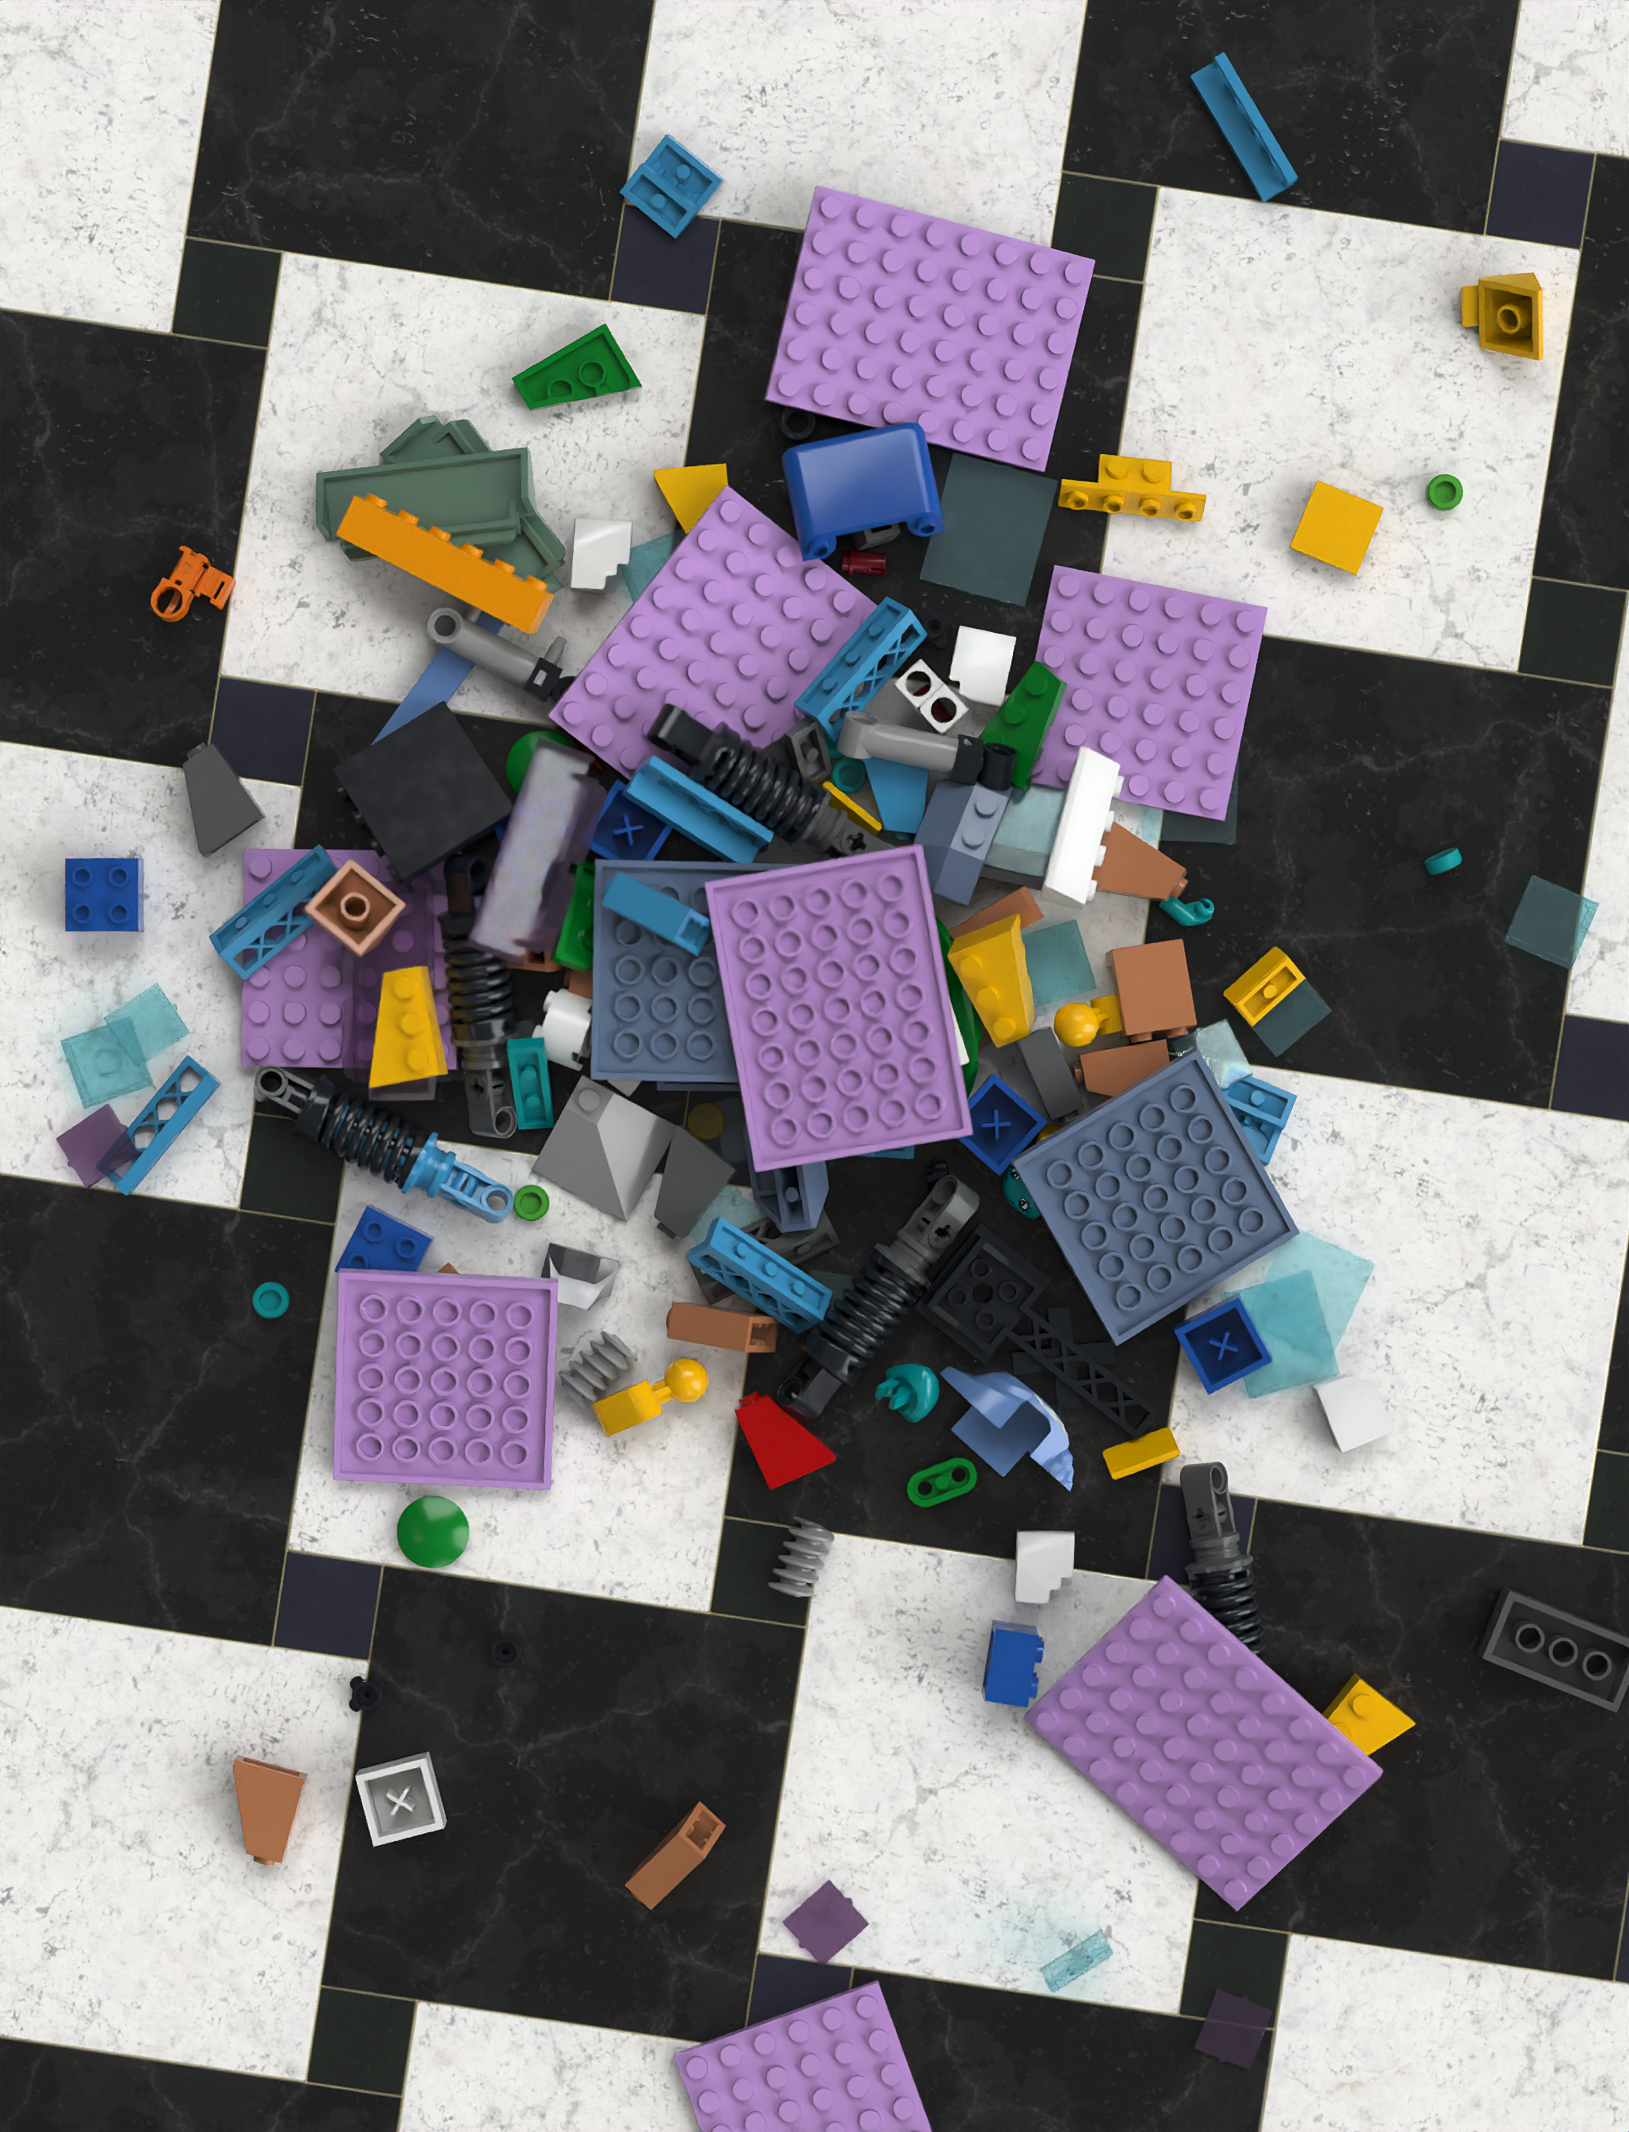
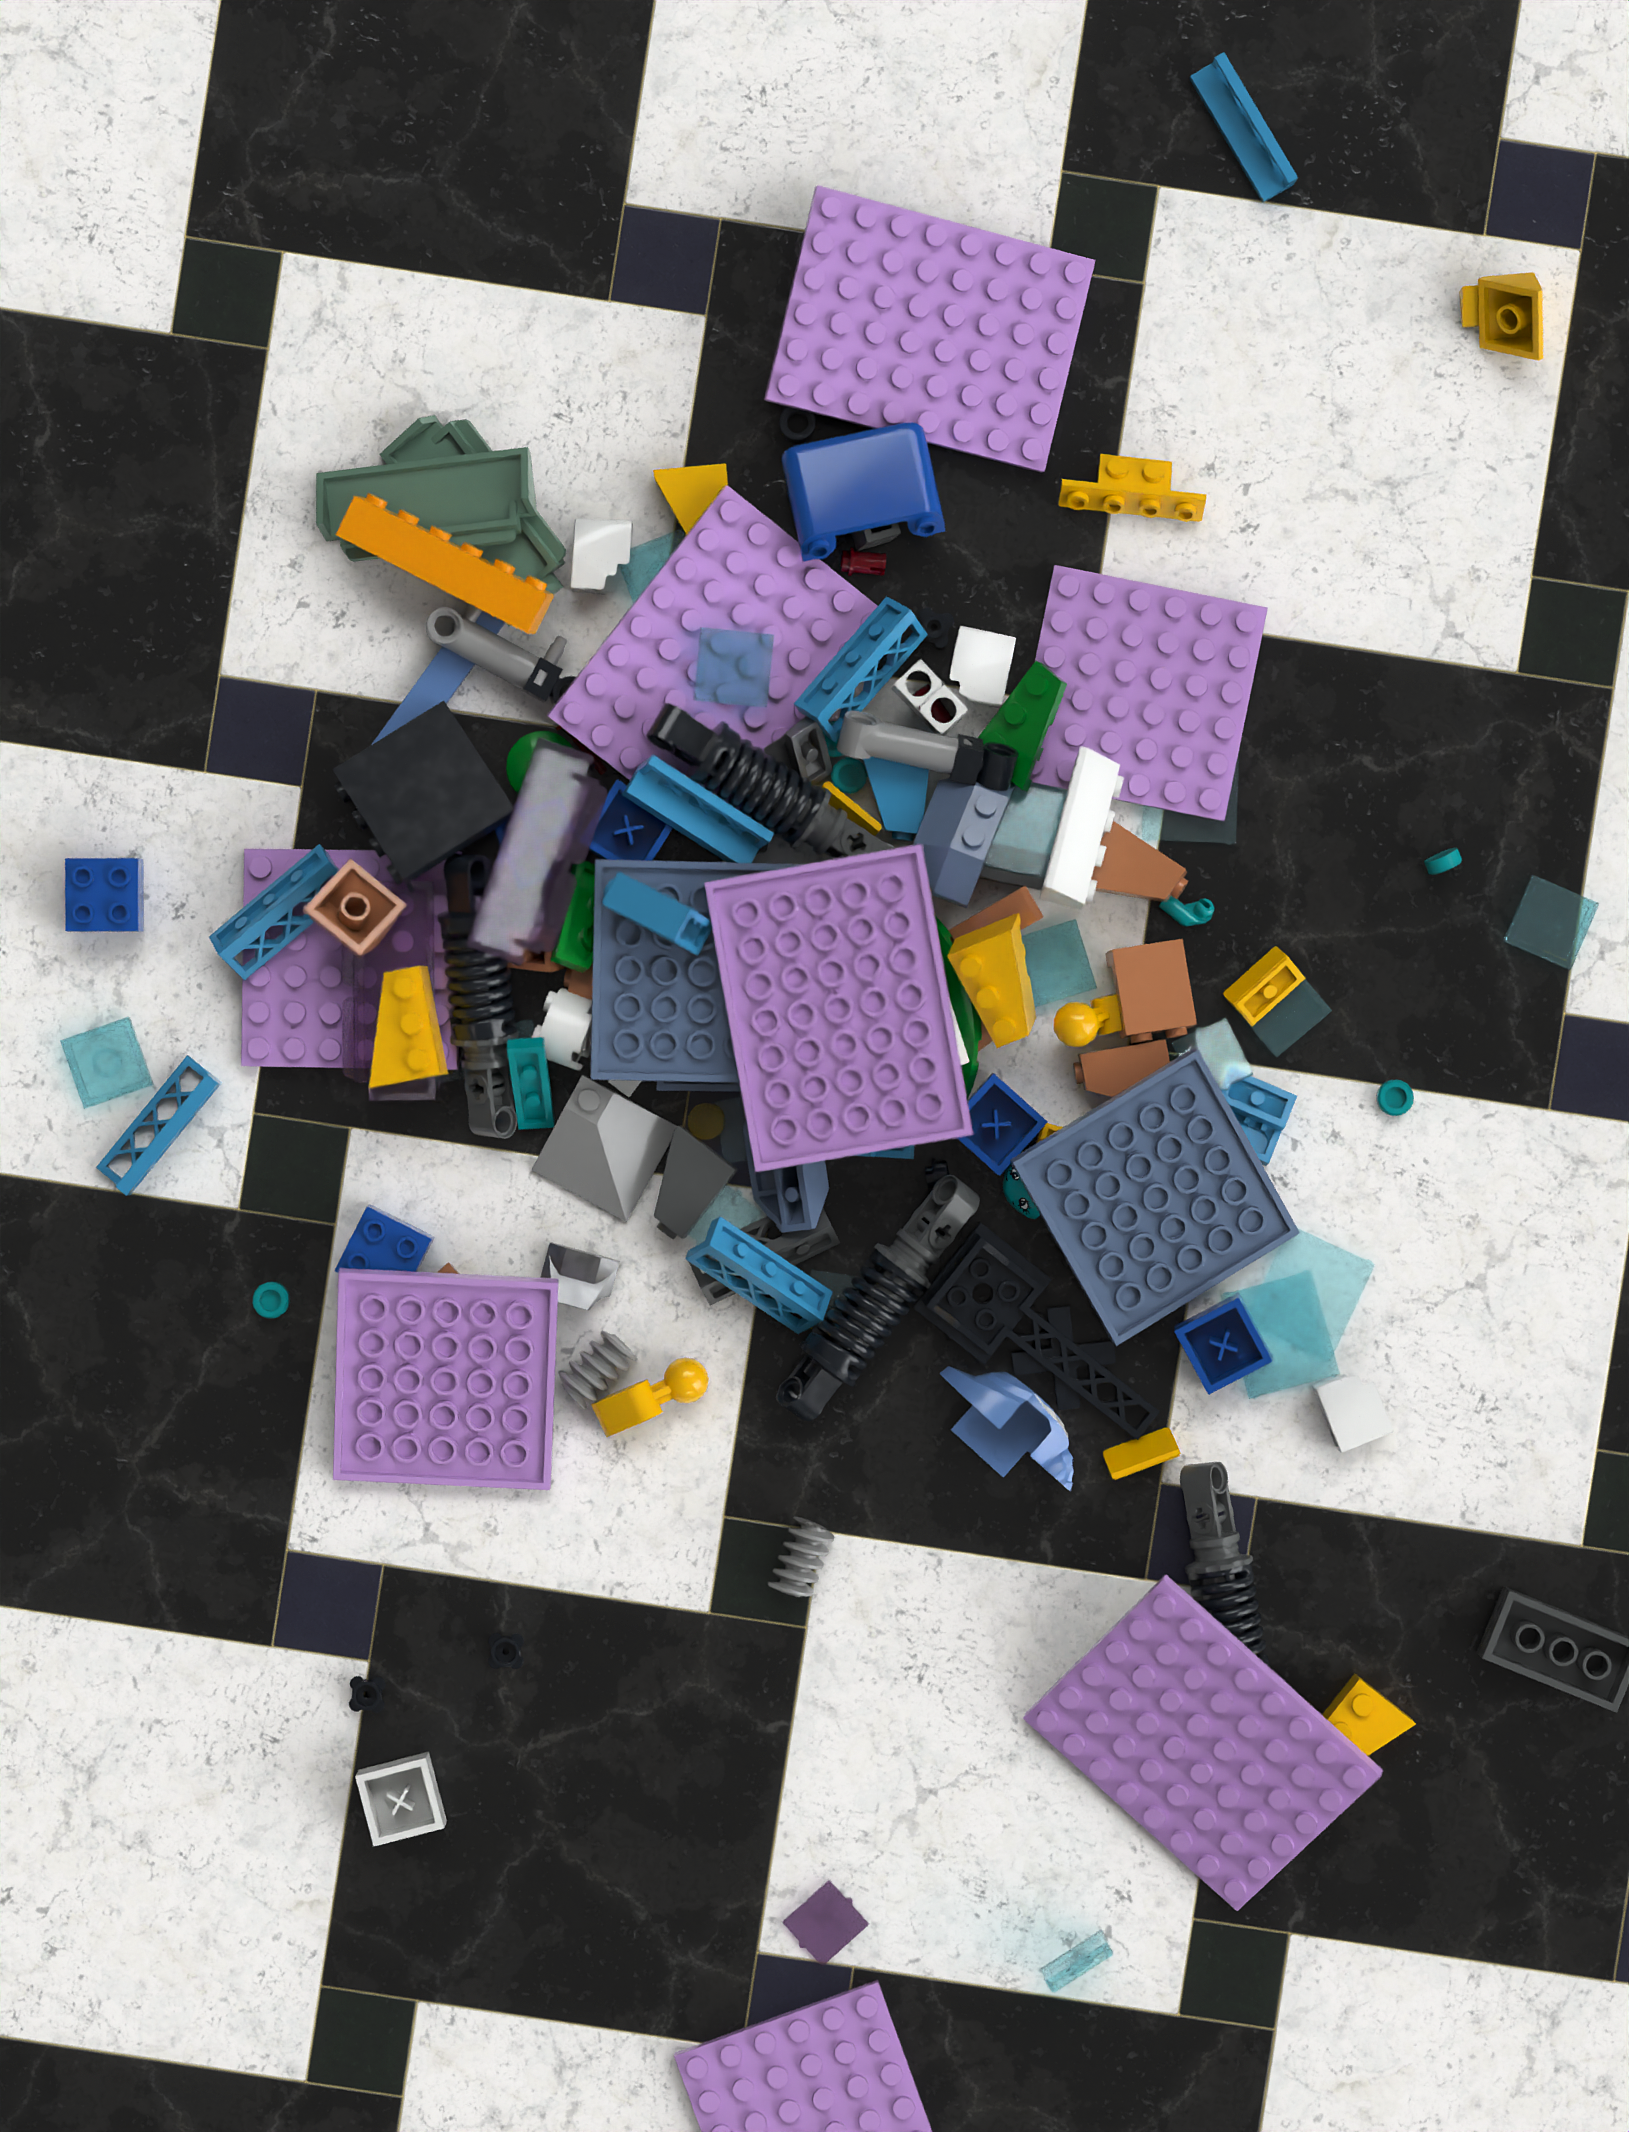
(97, 1146): clear purple piece -> none
(146, 1025): clear light blue piece -> none
(193, 578): orange piece -> none
(217, 799): dark grey slope -> none
(267, 1806): nougat slope -> none
(402, 1153): black piece -> none
(432, 1531): green dish -> none
(531, 1202): bright green tile -> none
(578, 372): green wing -> none
(672, 186): dark azure slope -> none
(675, 1856): nougat slope -> none
(722, 1327): nougat slope -> none
(733, 667): none -> clear light blue tile
(780, 1441): red slope -> none
(911, 1389): teal piece -> none
(942, 1482): green plate -> none
(991, 530): clear light blue piece -> none
(1011, 1664): blue brick -> none
(1042, 1564): white piece -> none
(1050, 1074): dark grey slope -> none
(1233, 2028): clear purple piece -> none
(1336, 528): yellow tile -> none
(1394, 1097): none -> teal tile
(1444, 492): bright green tile -> none

